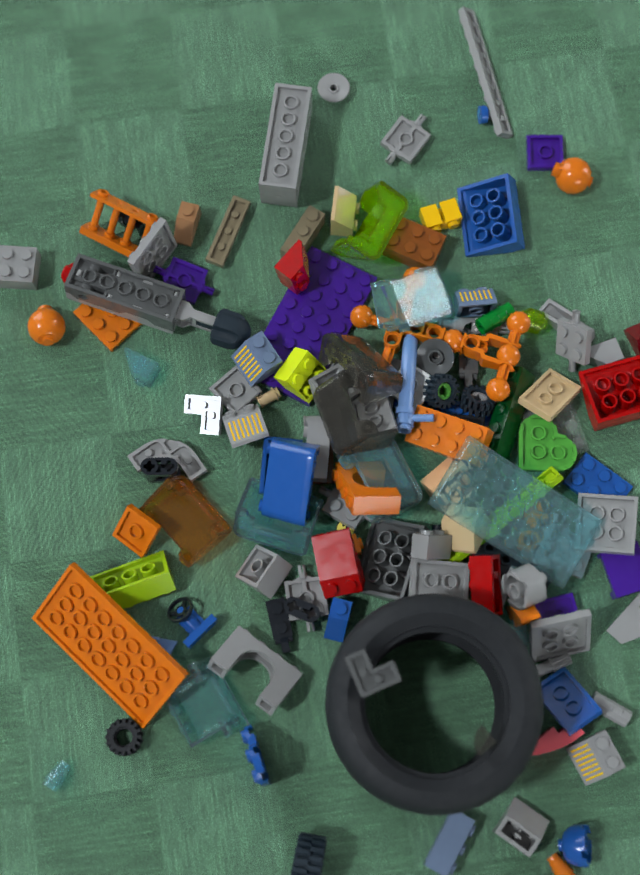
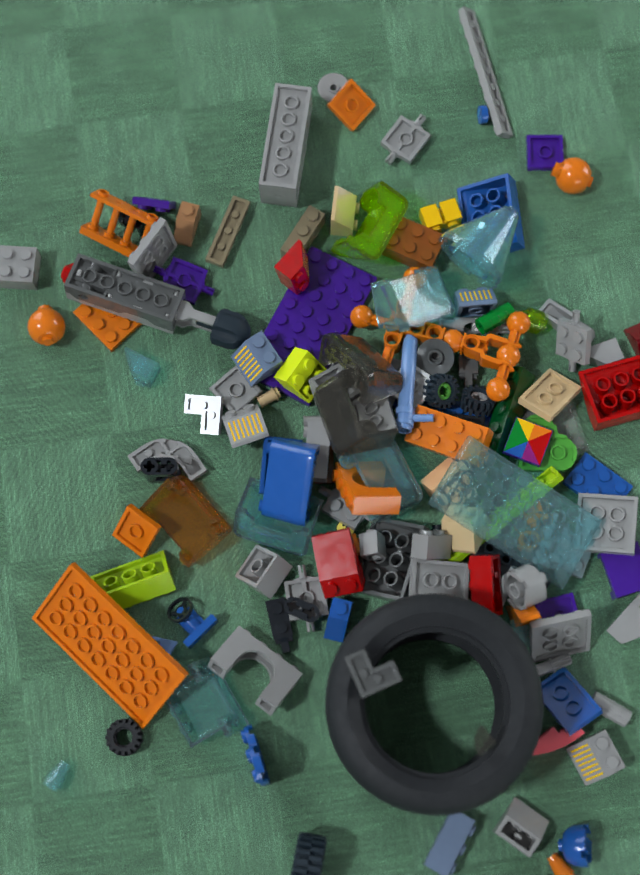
(148, 203): none -> dark purple plate
(351, 105): none -> orange plate
(372, 545): none -> light grey brick
(483, 245): none -> clear light blue cone
(527, 442): none -> tile

